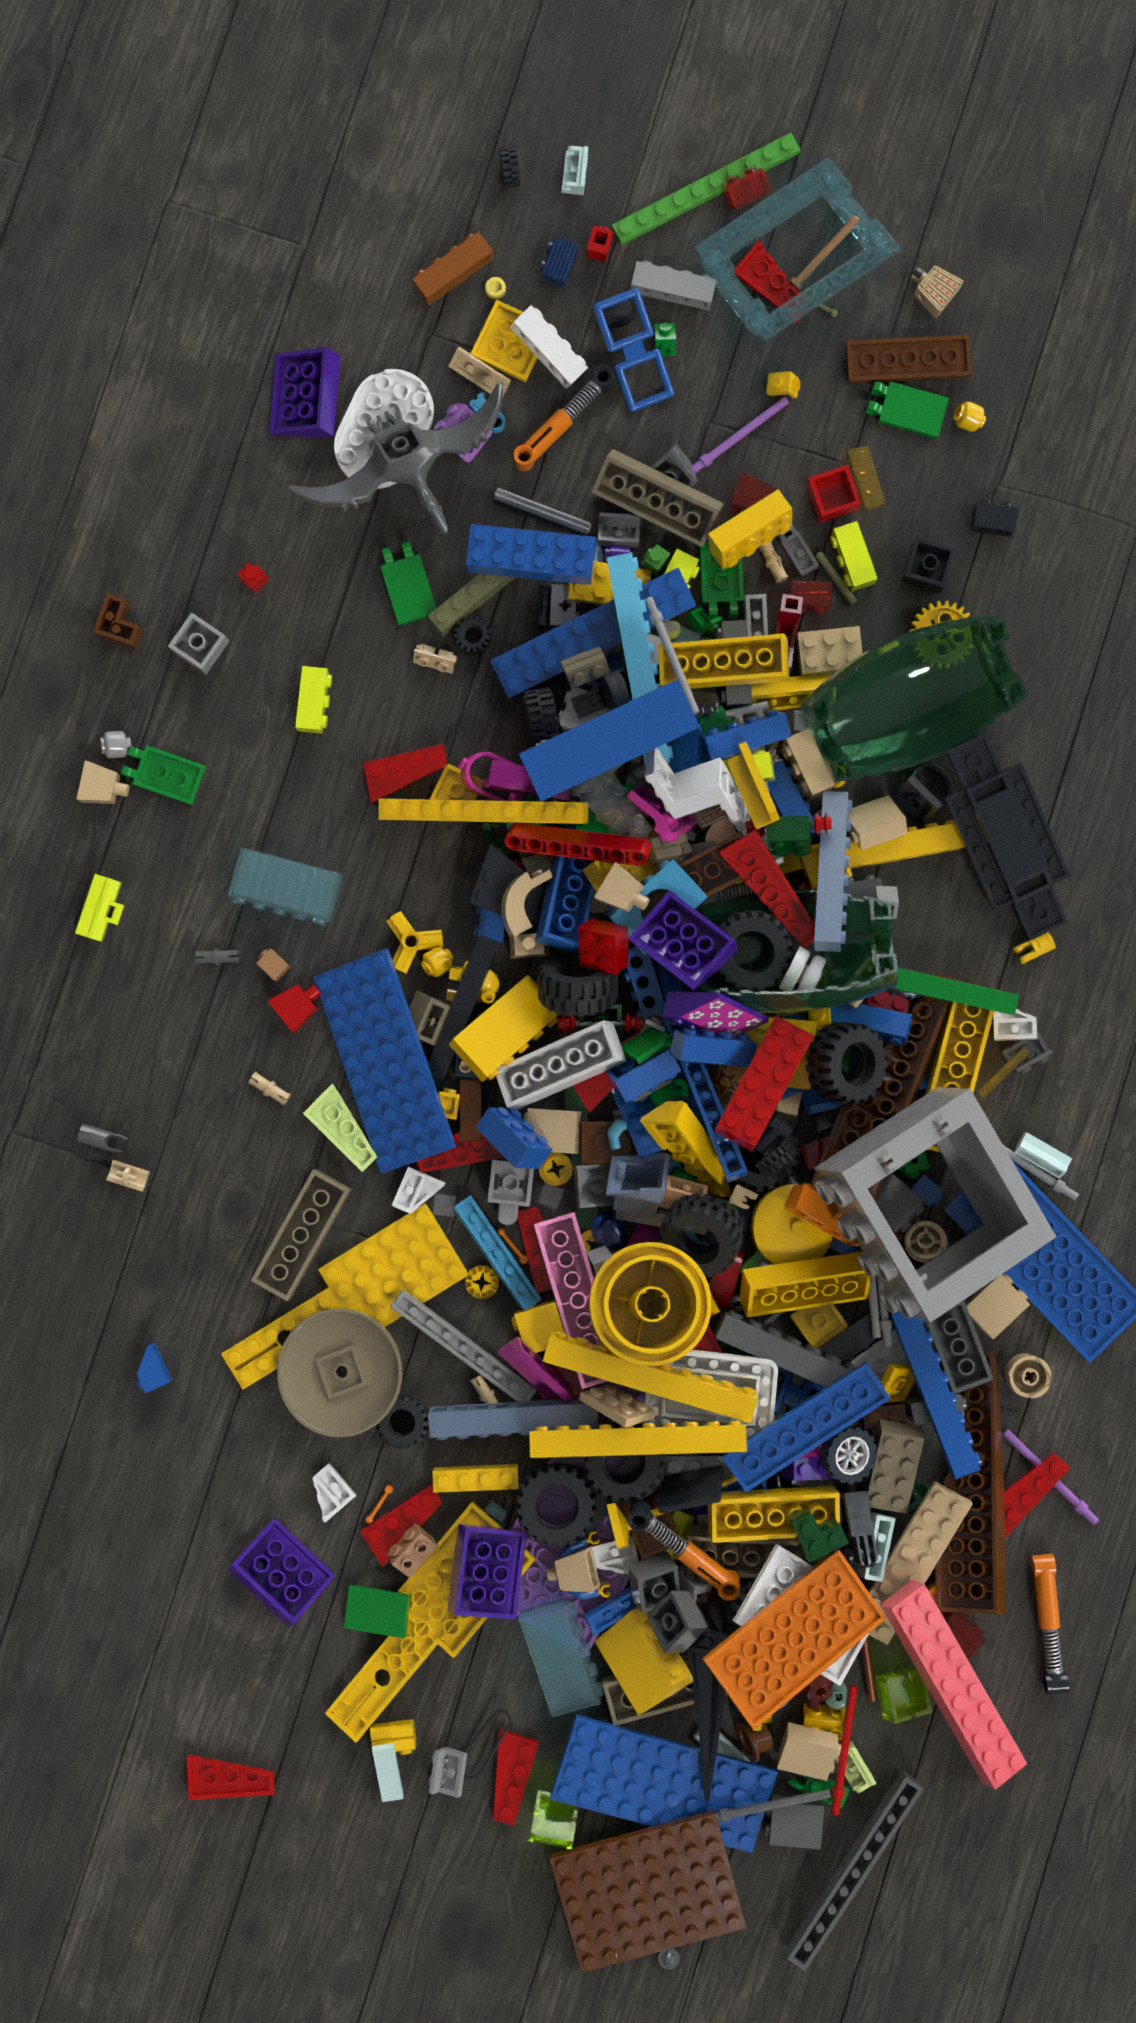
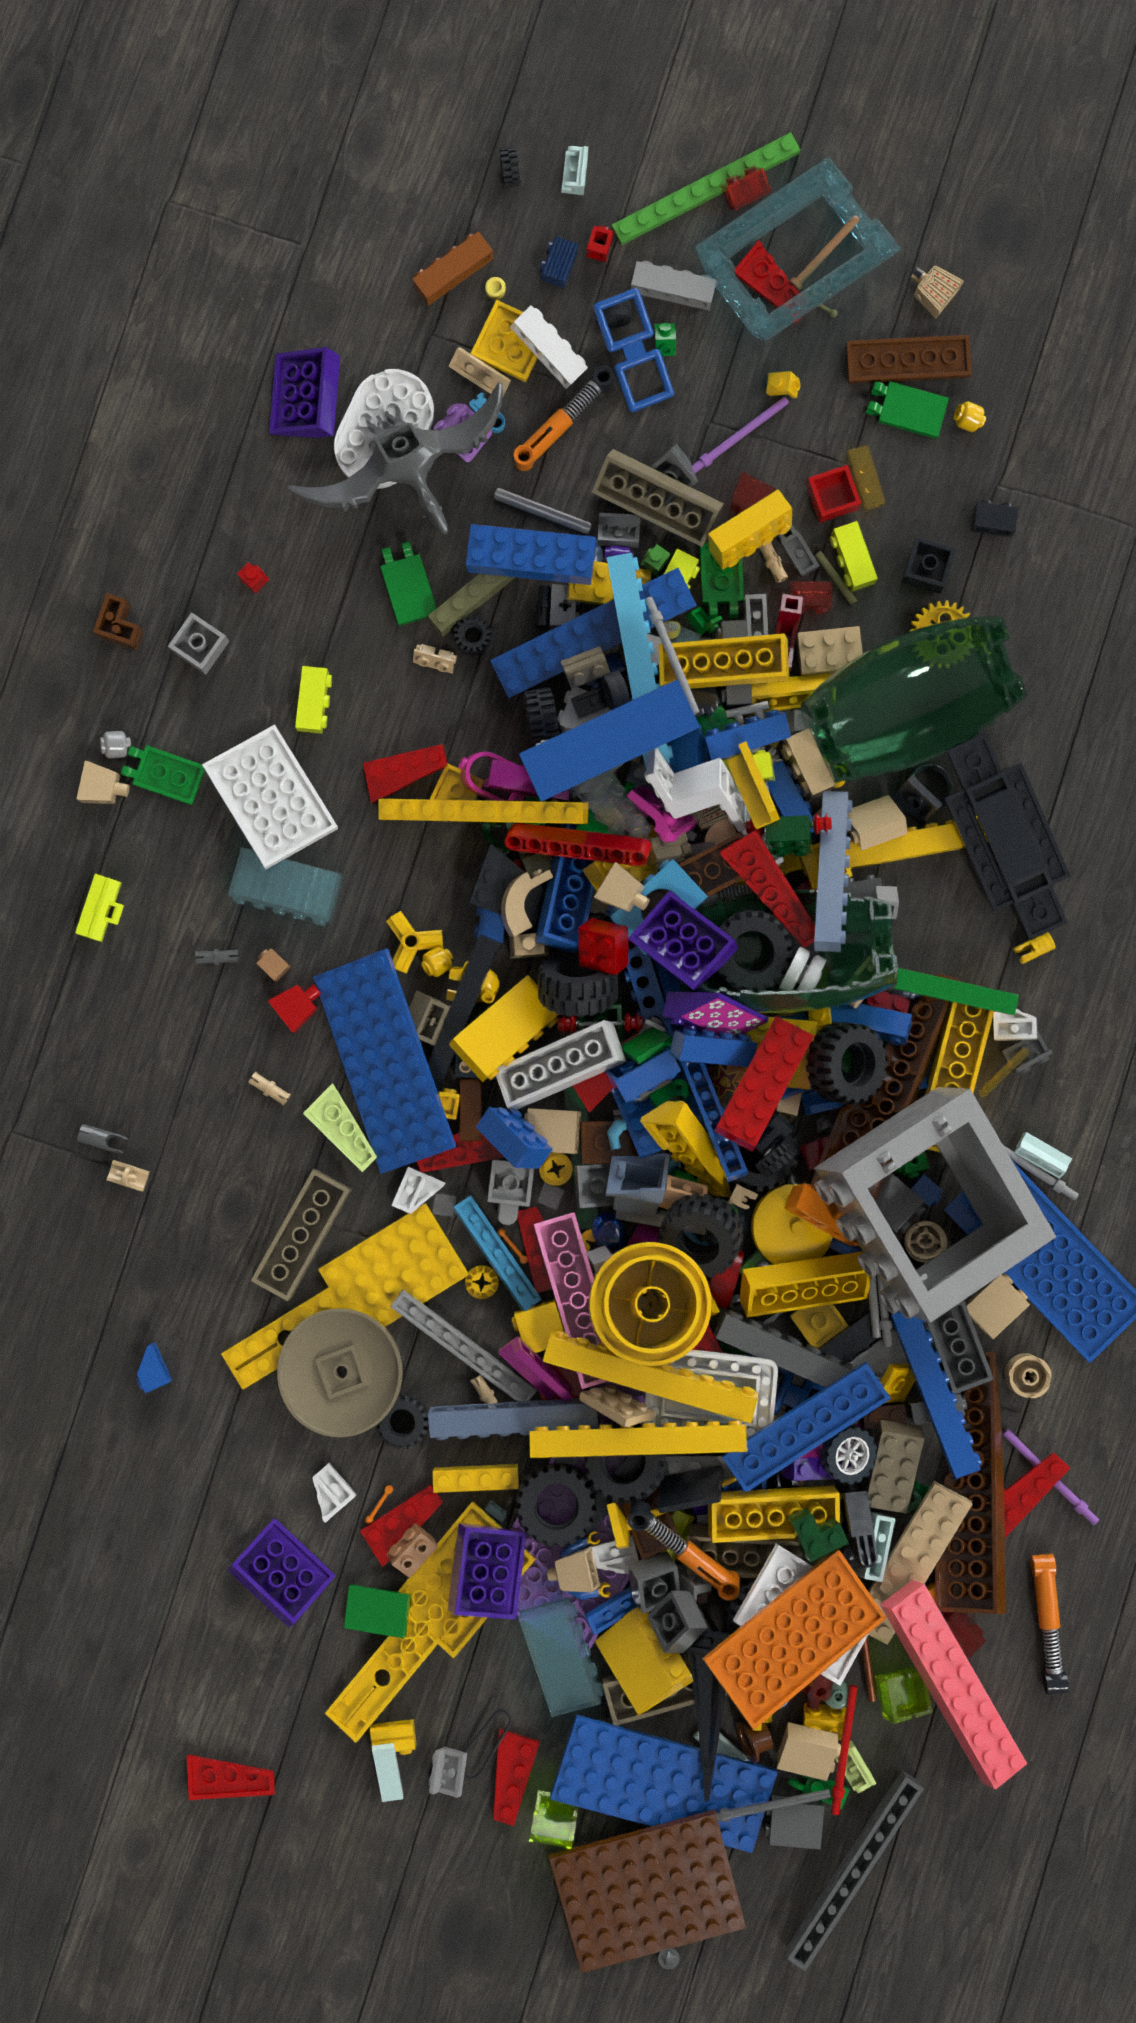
(270, 797): none -> white plate

